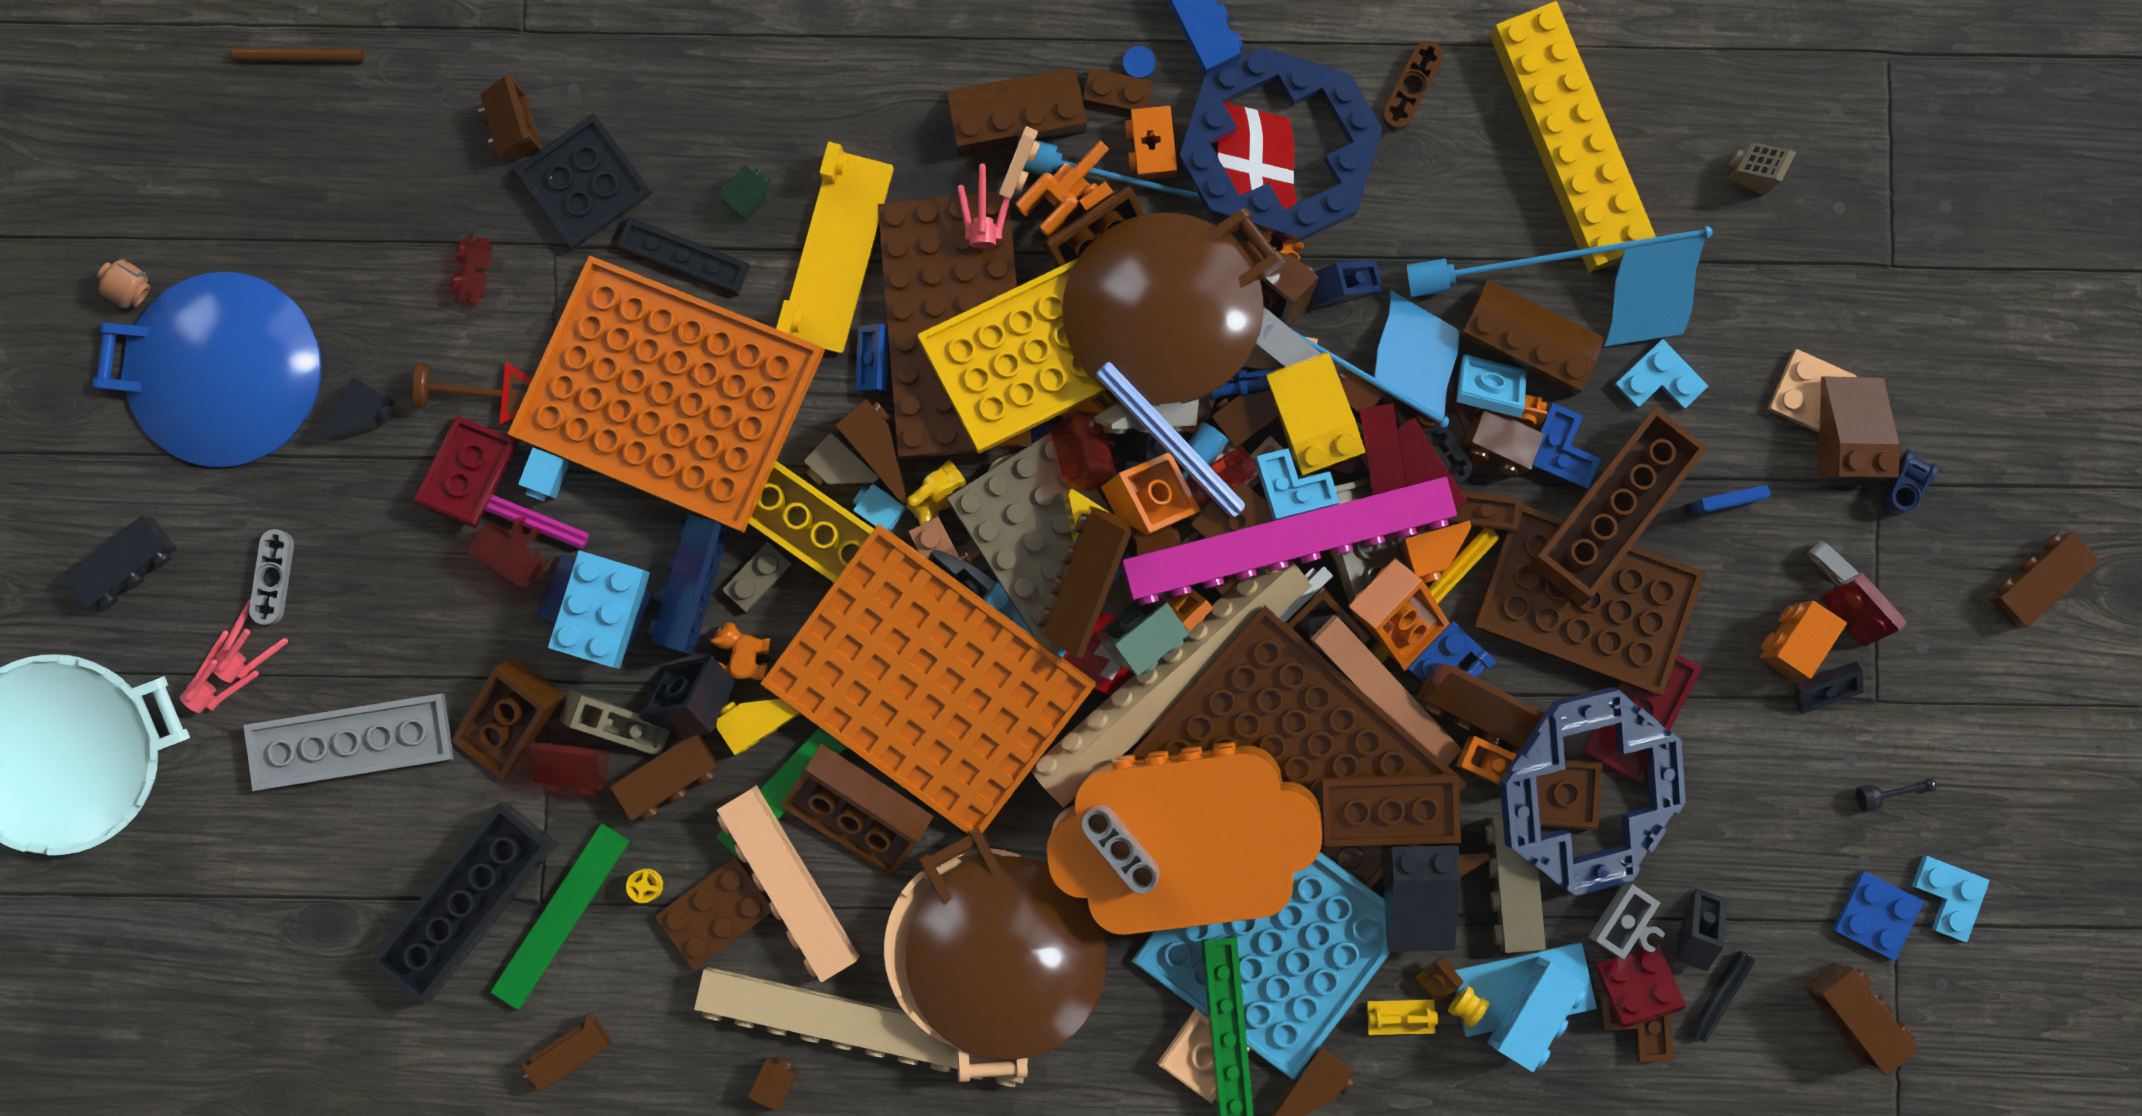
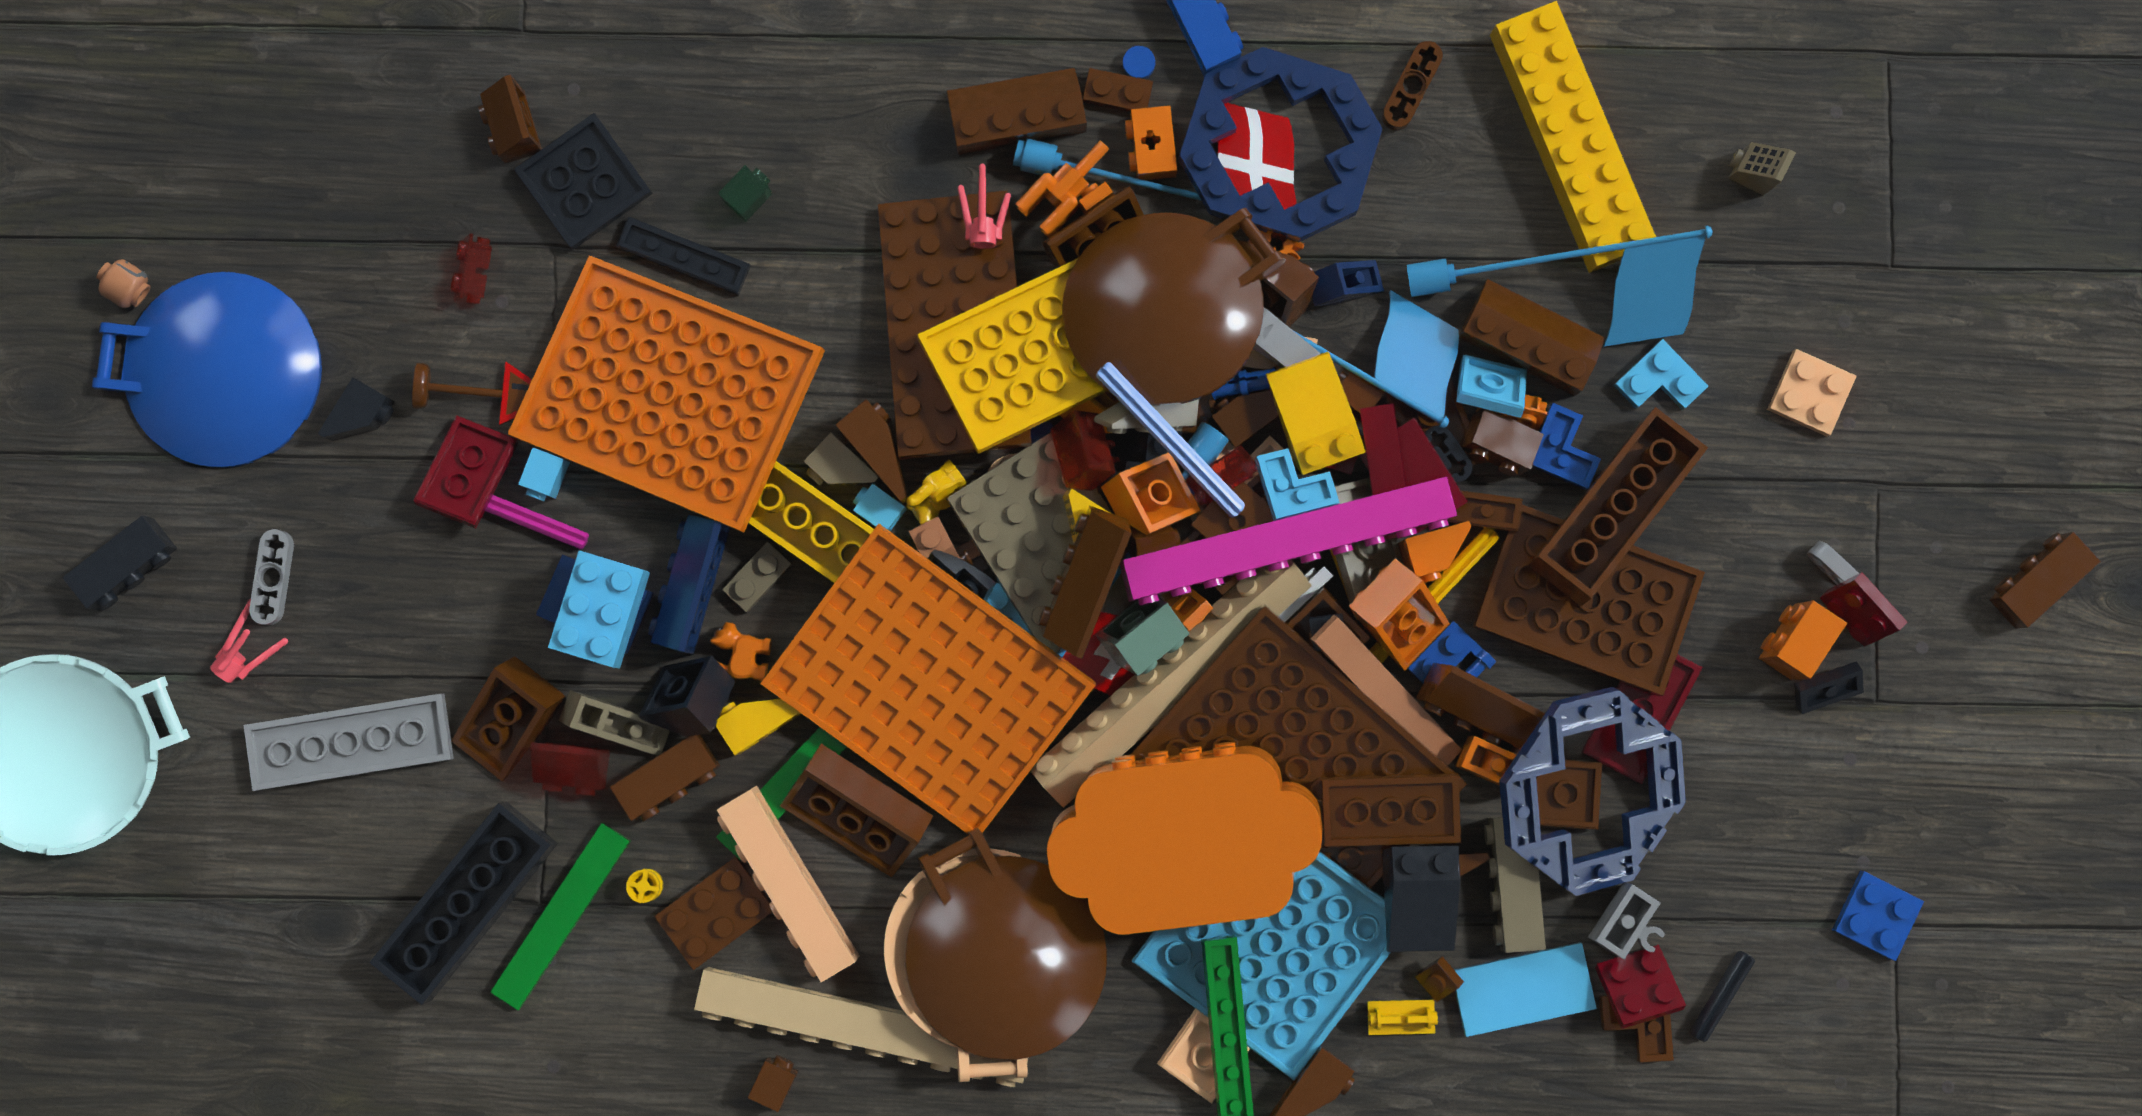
(201, 692): coral plant -> none
(298, 54): reddish brown bar -> none
(509, 552): clear red brick -> none
(566, 1054): reddish brown window -> none
(836, 249): yellow bracket -> none
(872, 358): blue plate -> none
(1025, 151): light nougat plate -> none
(1124, 865): light grey beam -> none
(1468, 1006): yellow wheel -> none
(1537, 1014): medium azure brick -> none
(1702, 930): black slope -> none
(1728, 500): blue tile -> none
(1856, 429): reddish brown slope -> none
(1862, 1018): reddish brown brick -> none
(1871, 797): black hinge -> none
(1912, 481): dark blue piece -> none
(1960, 892): medium azure plate -> none

